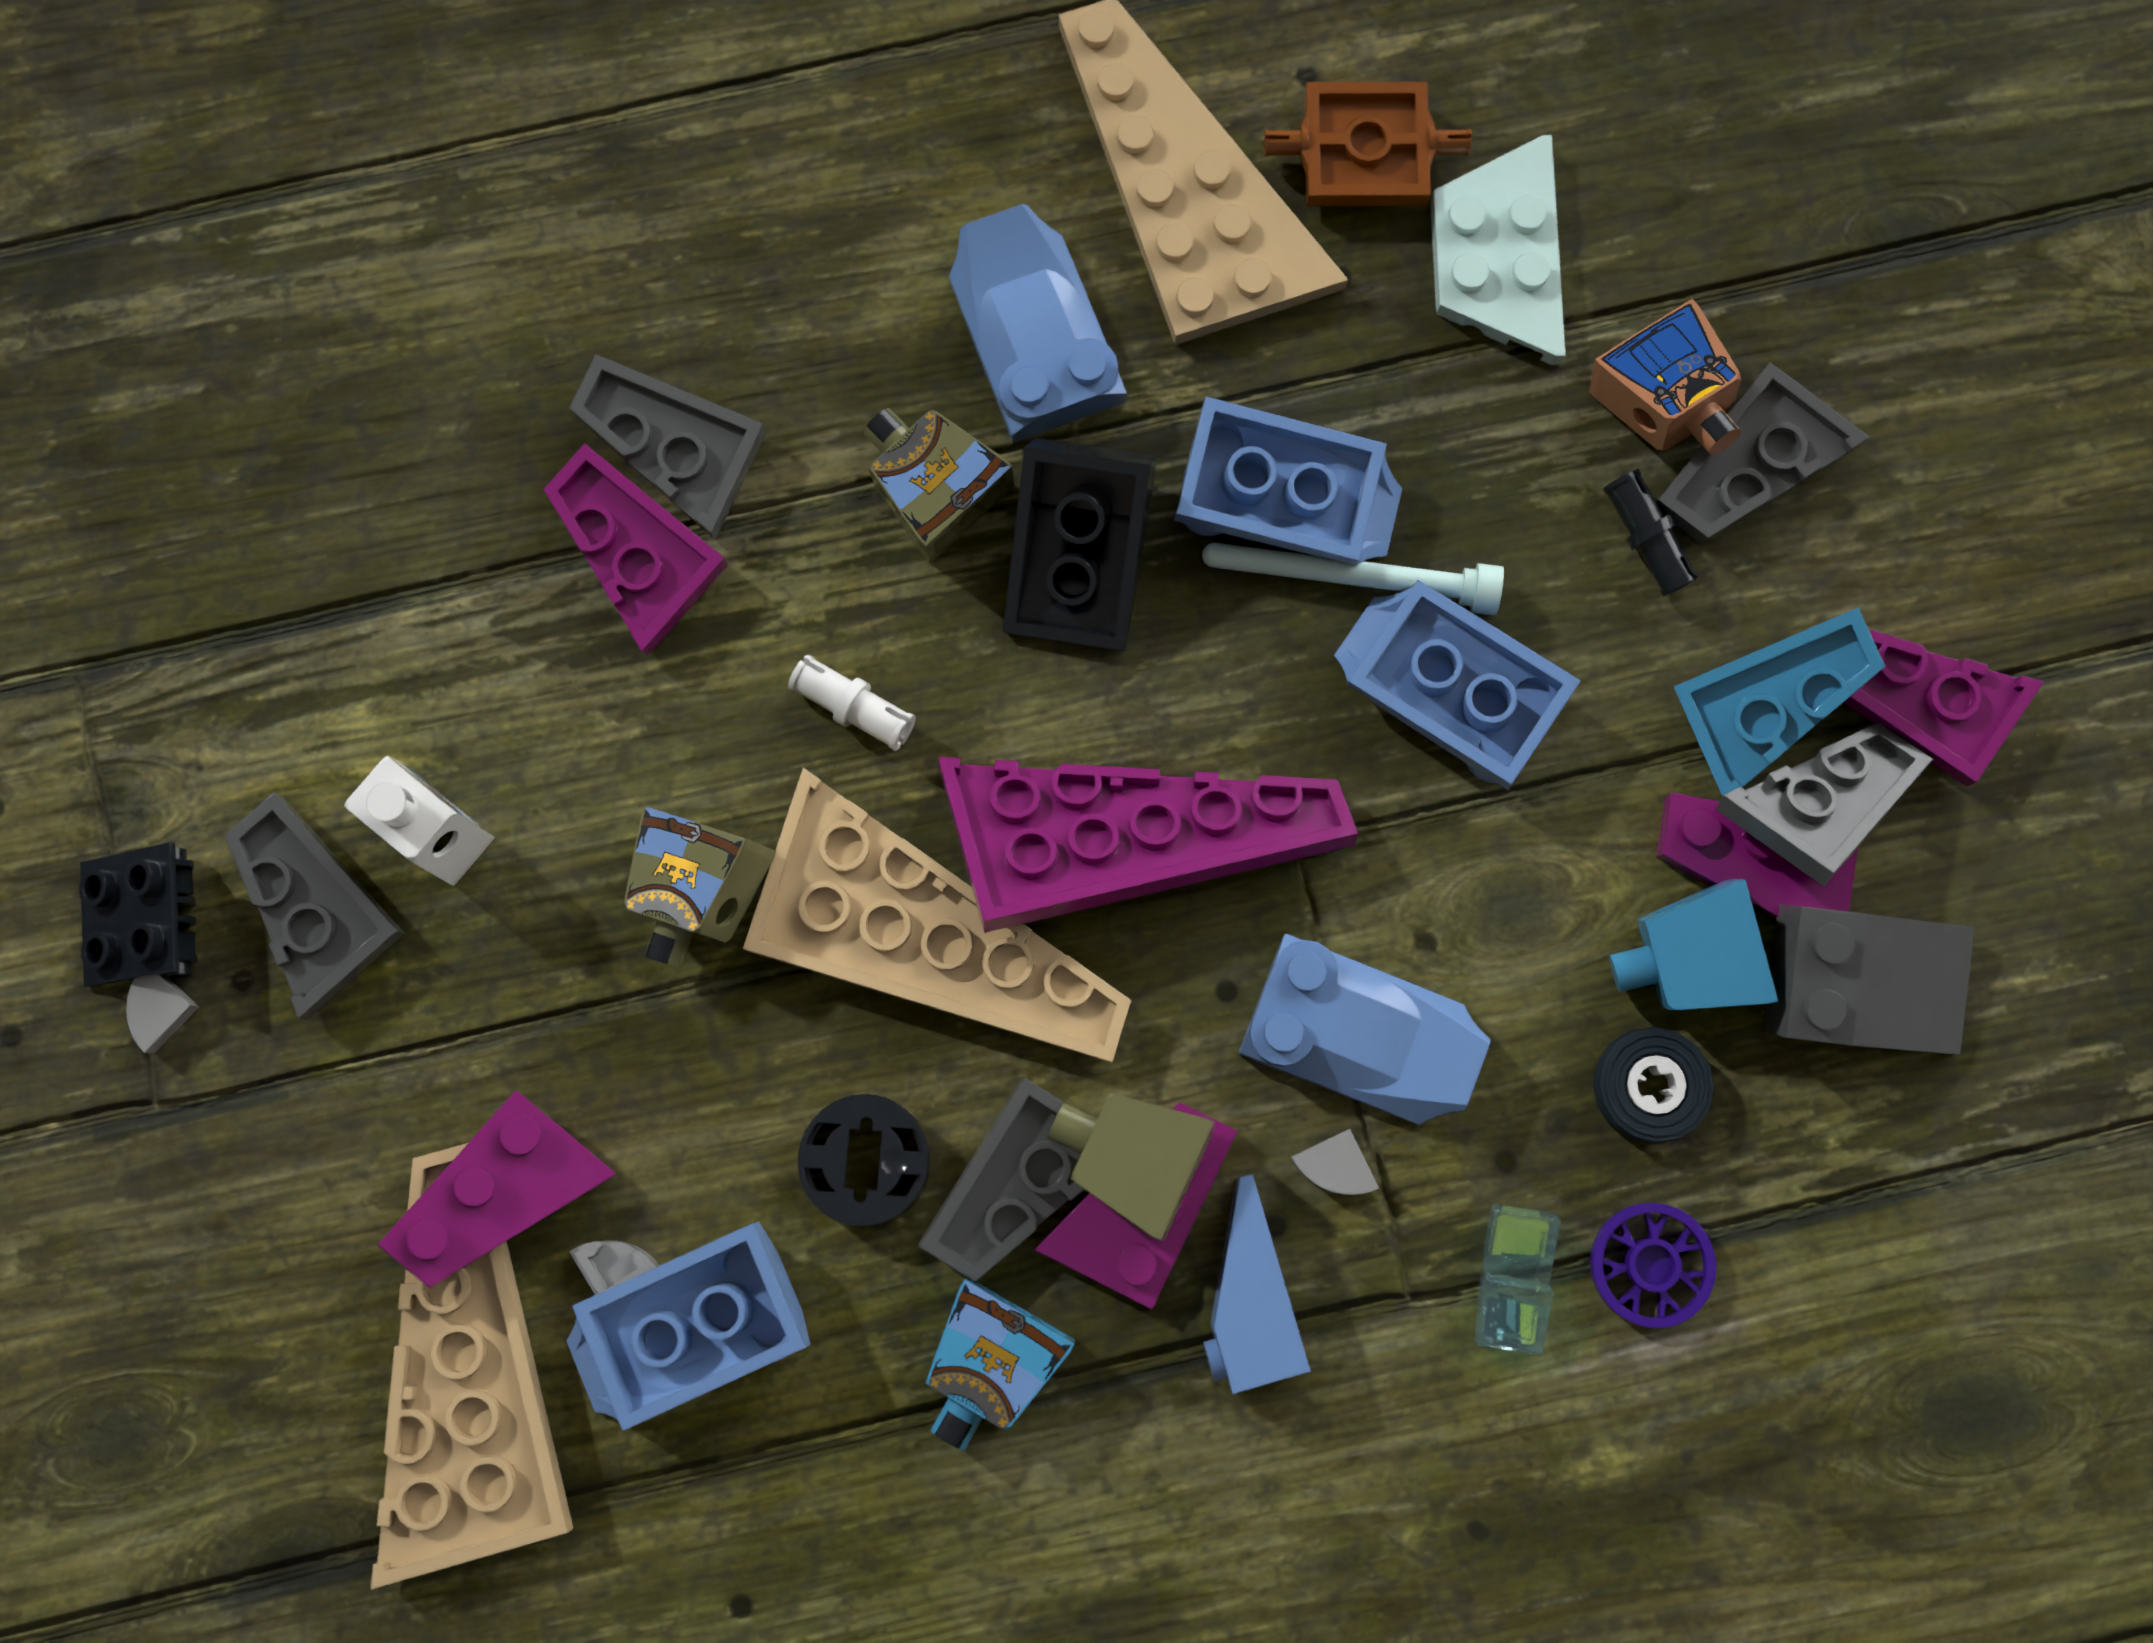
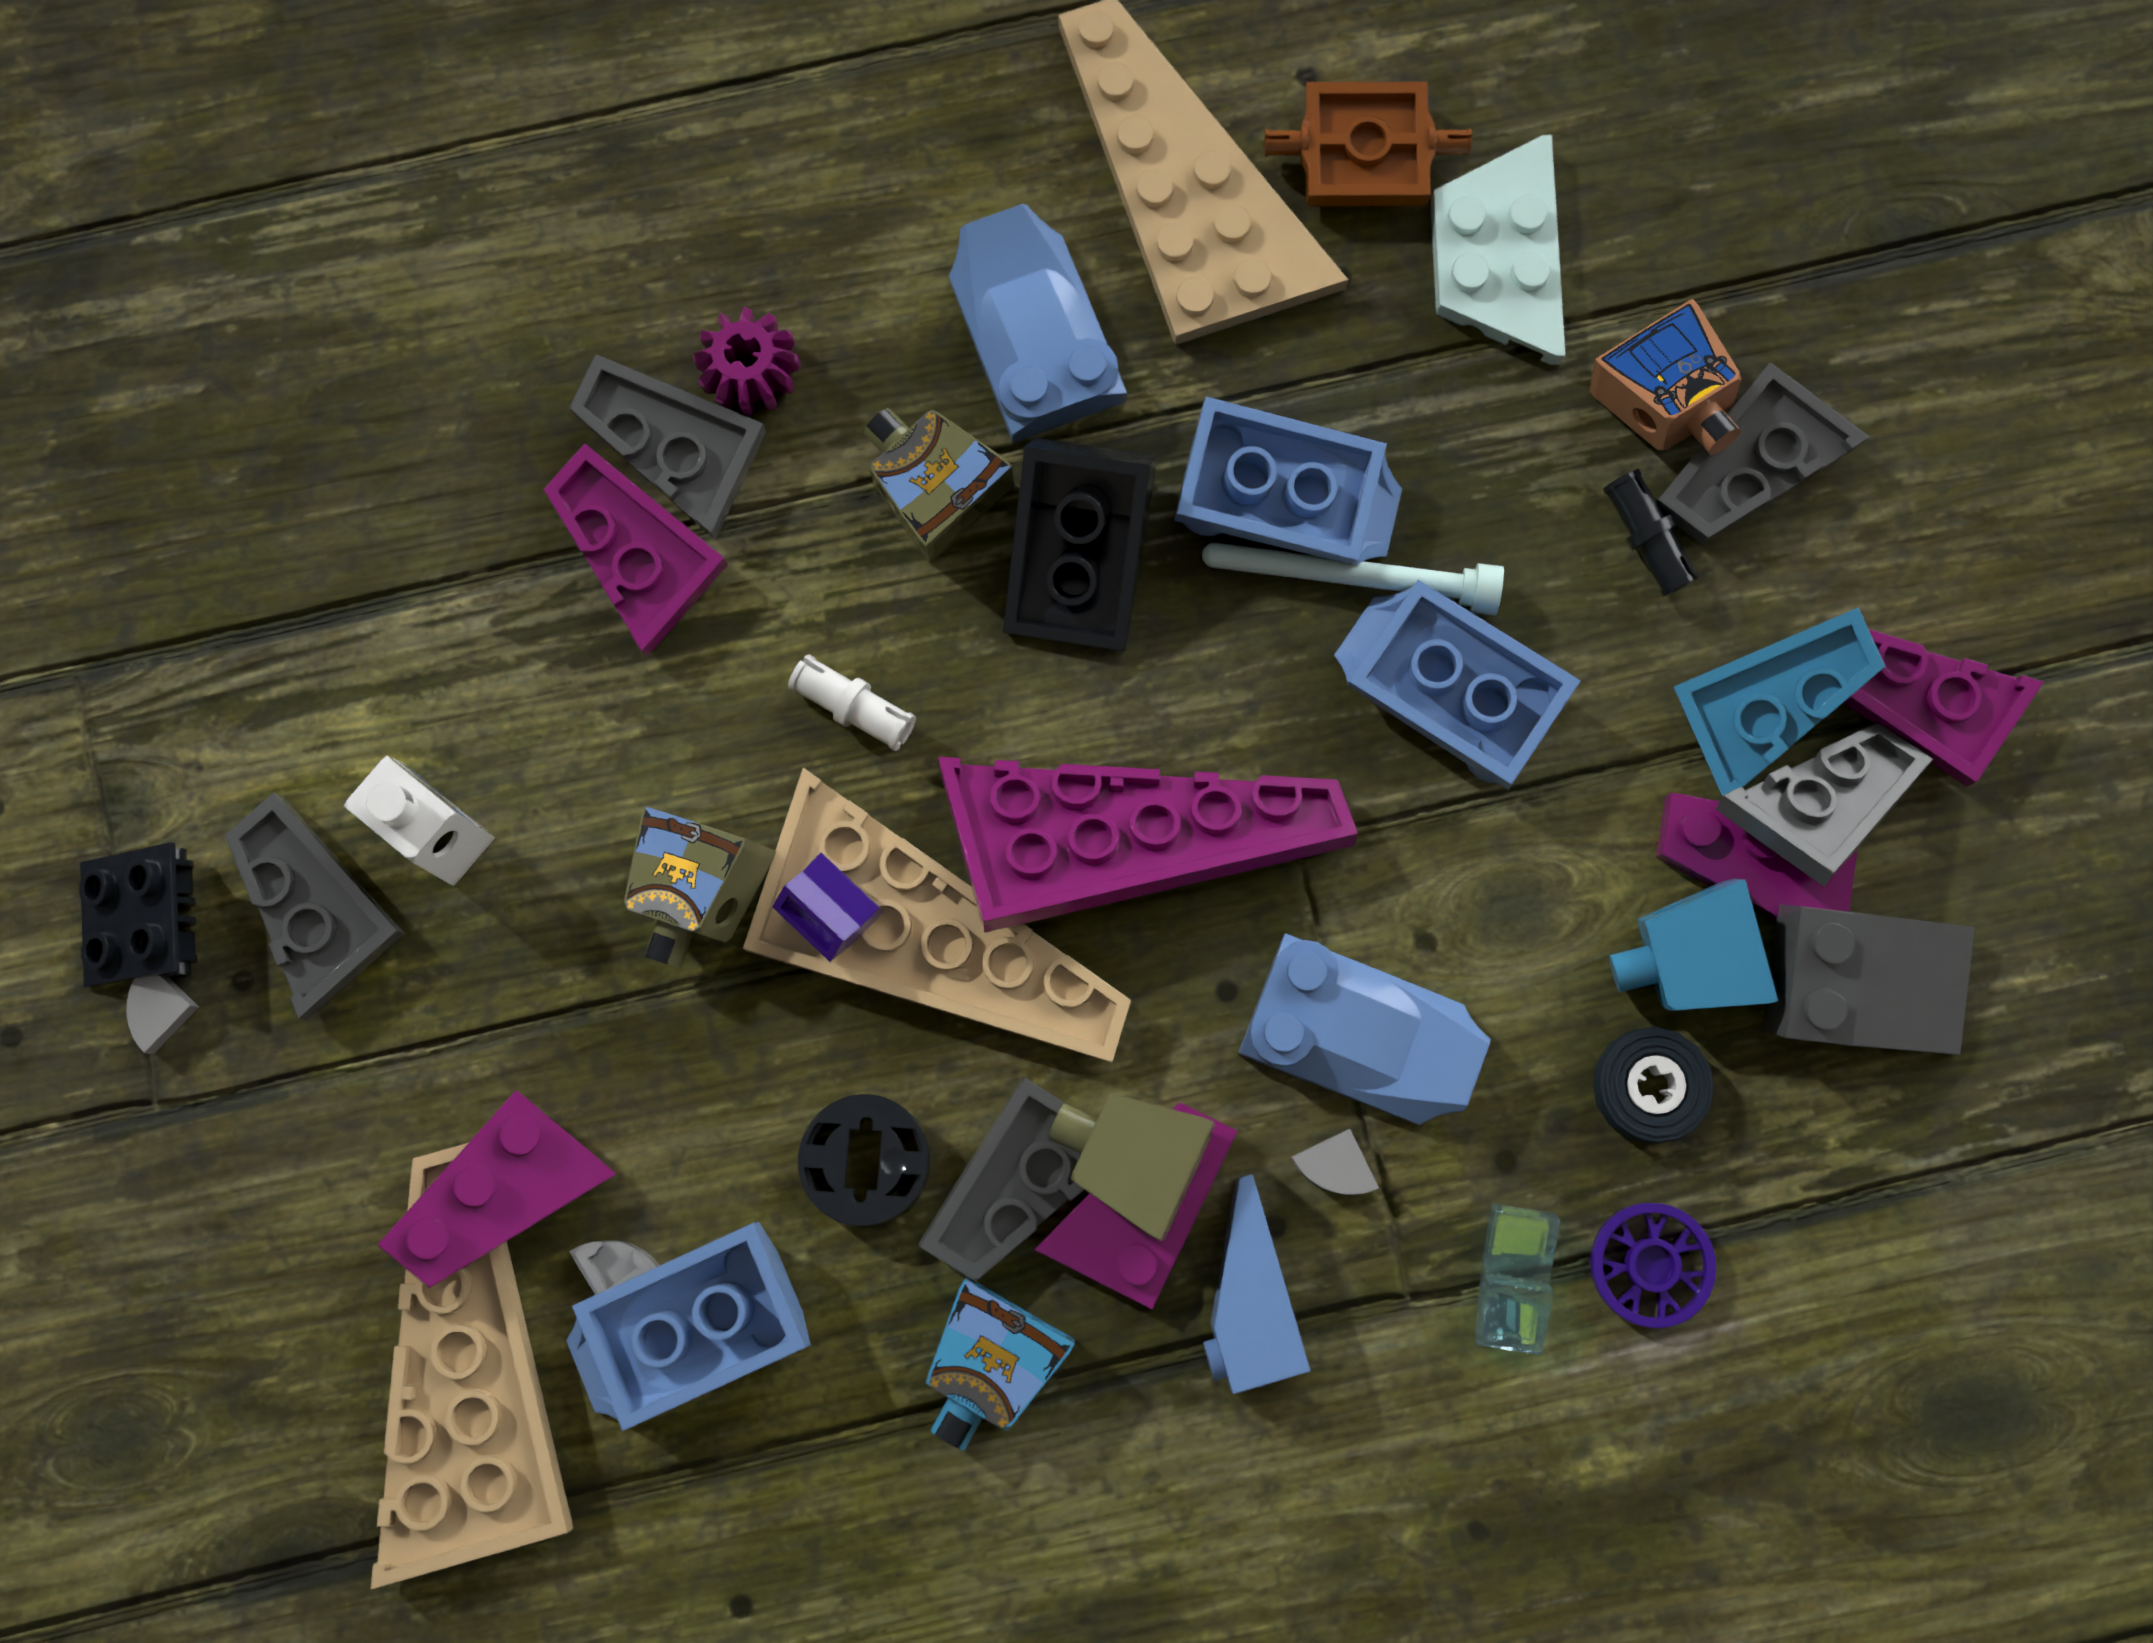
(742, 339): none -> magenta gear
(826, 907): none -> dark purple piece

